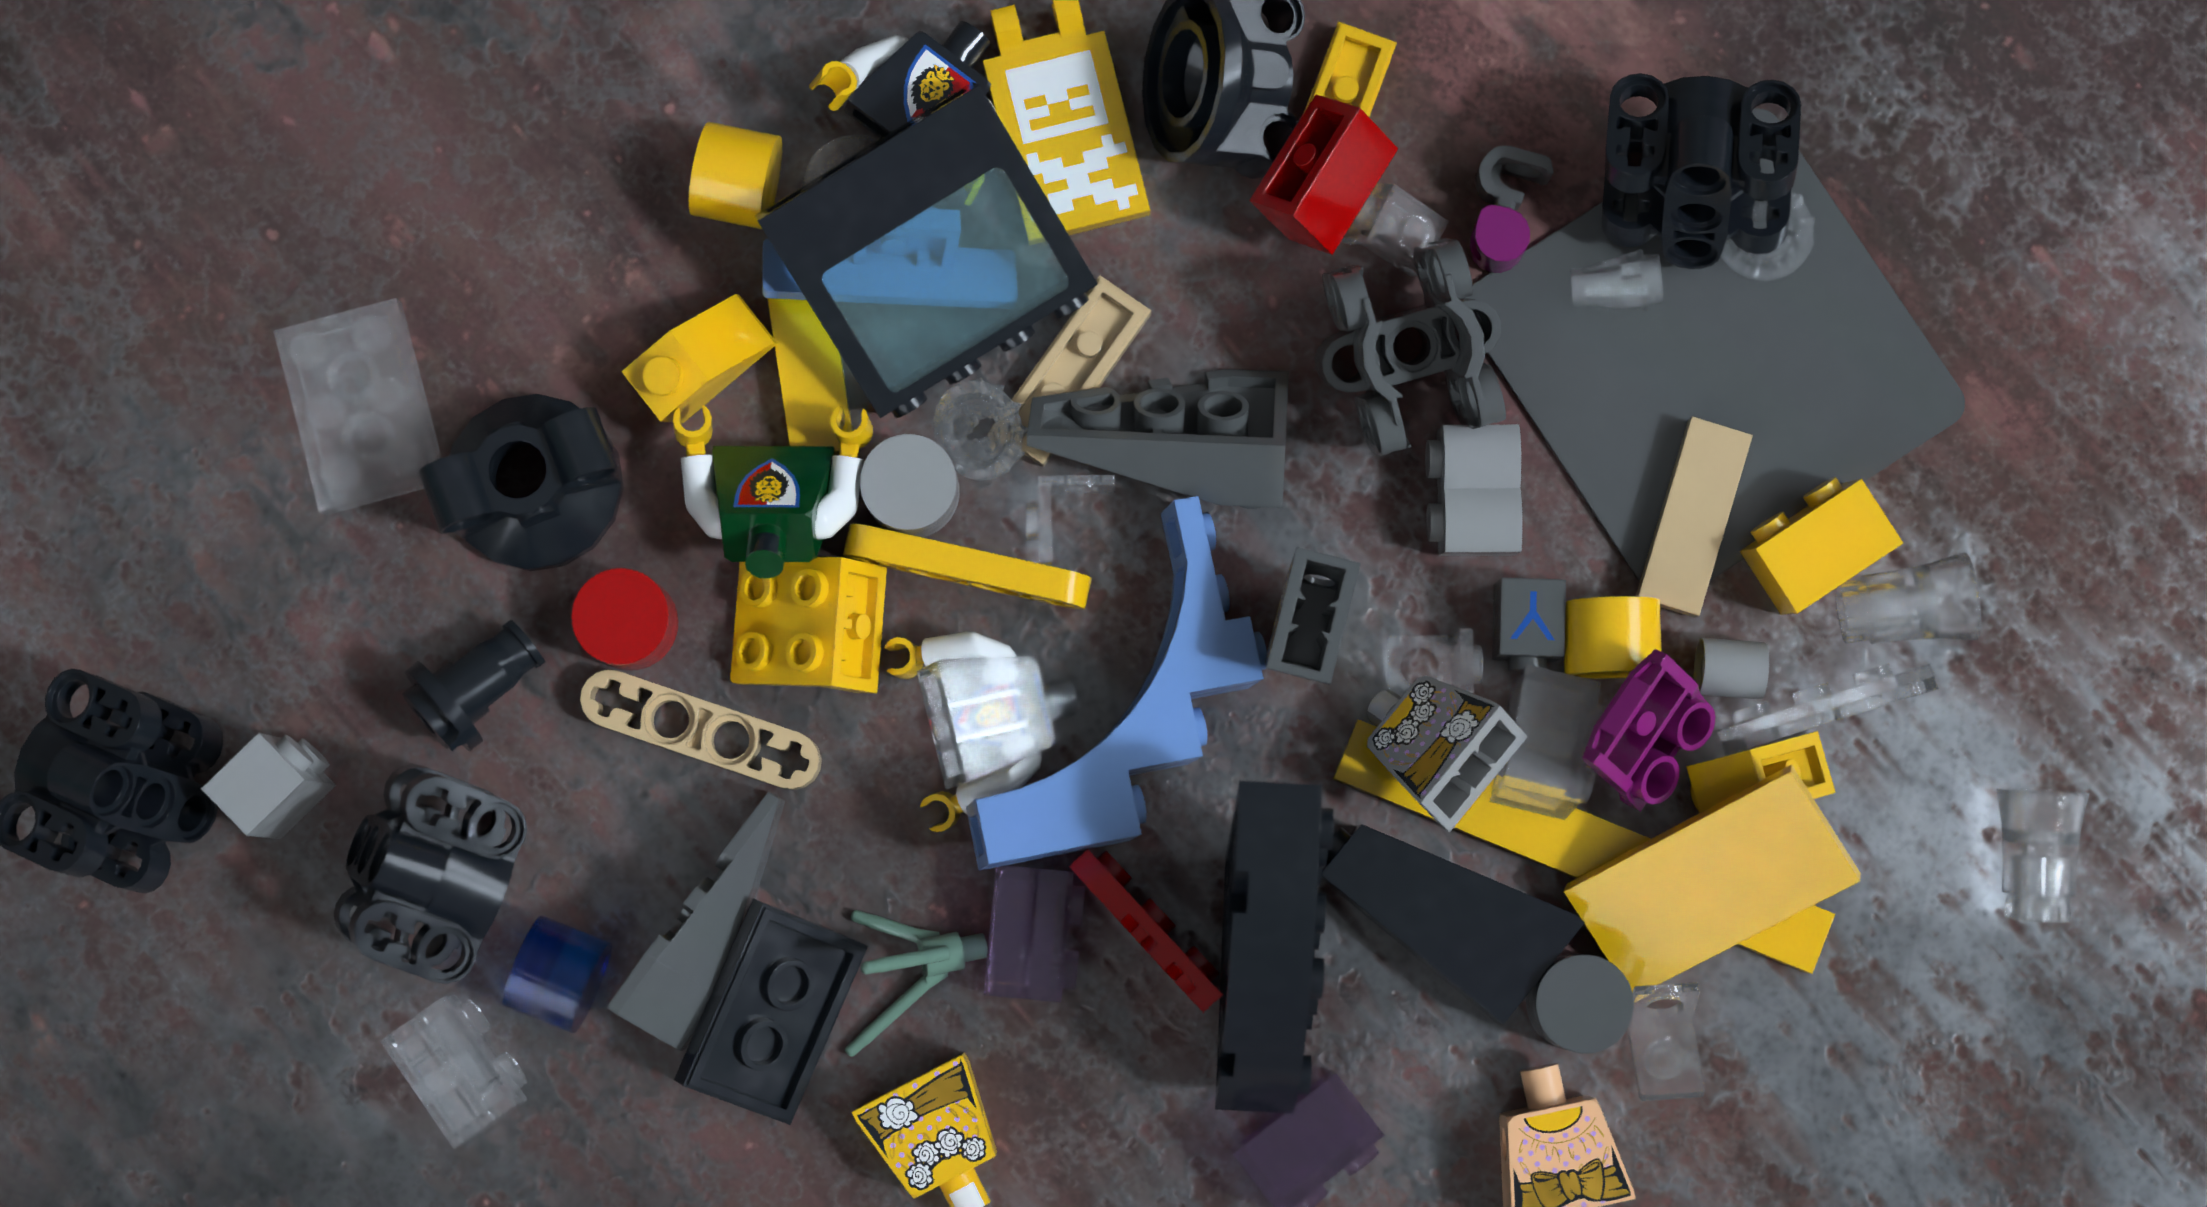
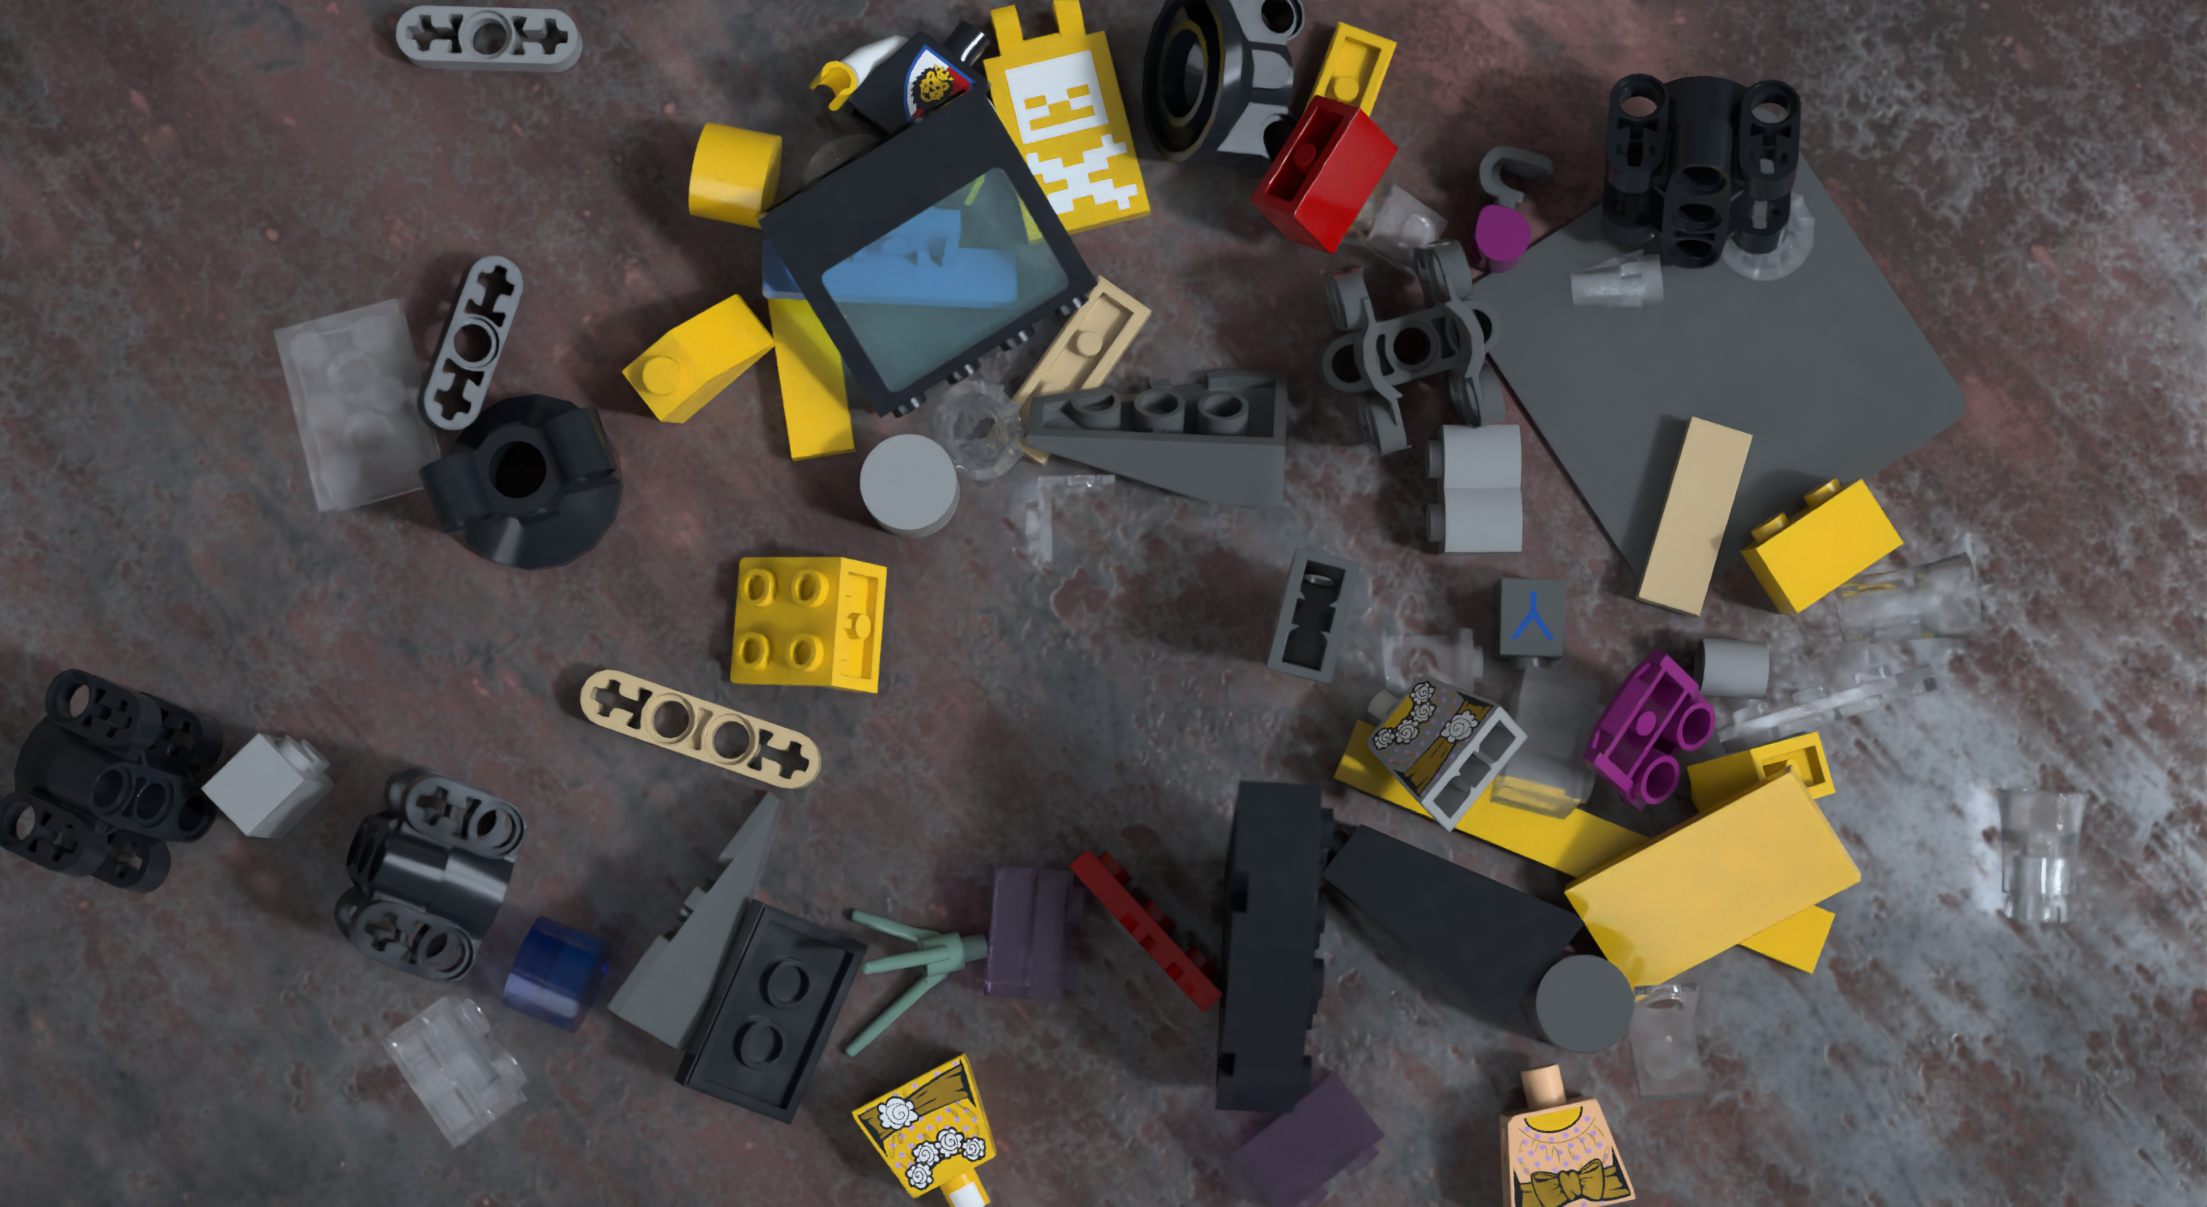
(443, 52): none -> light grey beam
(463, 691): black piece -> none
(472, 295): none -> beam
(624, 619): red piece -> none
(772, 499): torso -> none
(967, 566): yellow beam -> none
(984, 714): clear torso -> none
(1198, 658): medium blue arch -> none
(1610, 635): yellow piece -> none

